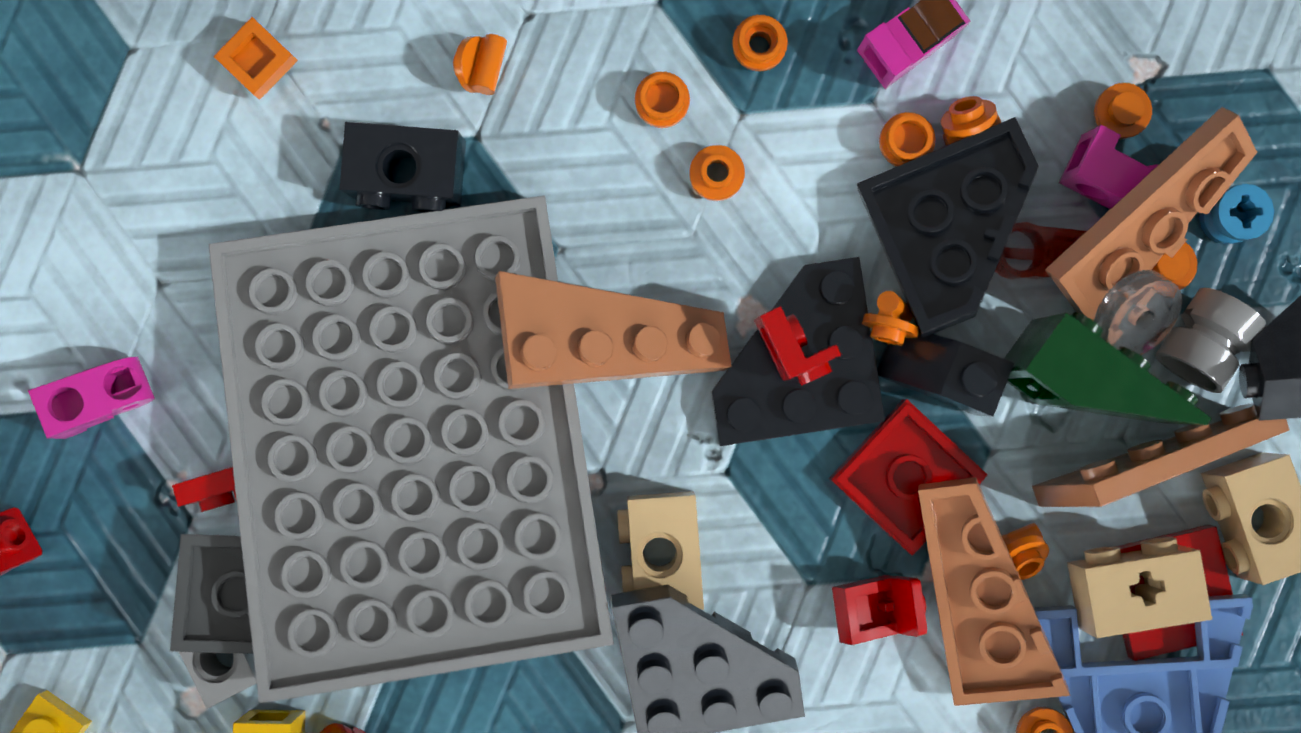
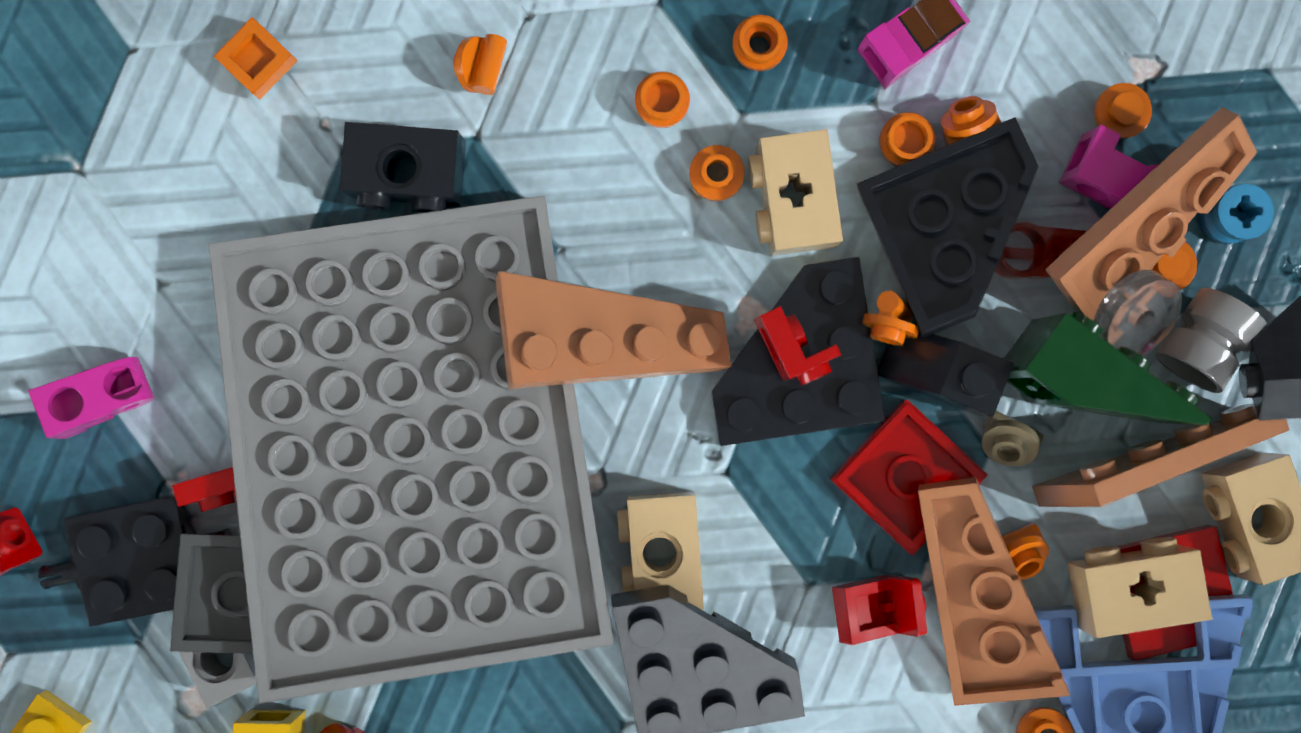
(124, 558): none -> black plate
(808, 164): none -> tan brick
(1010, 440): none -> dark tan plate

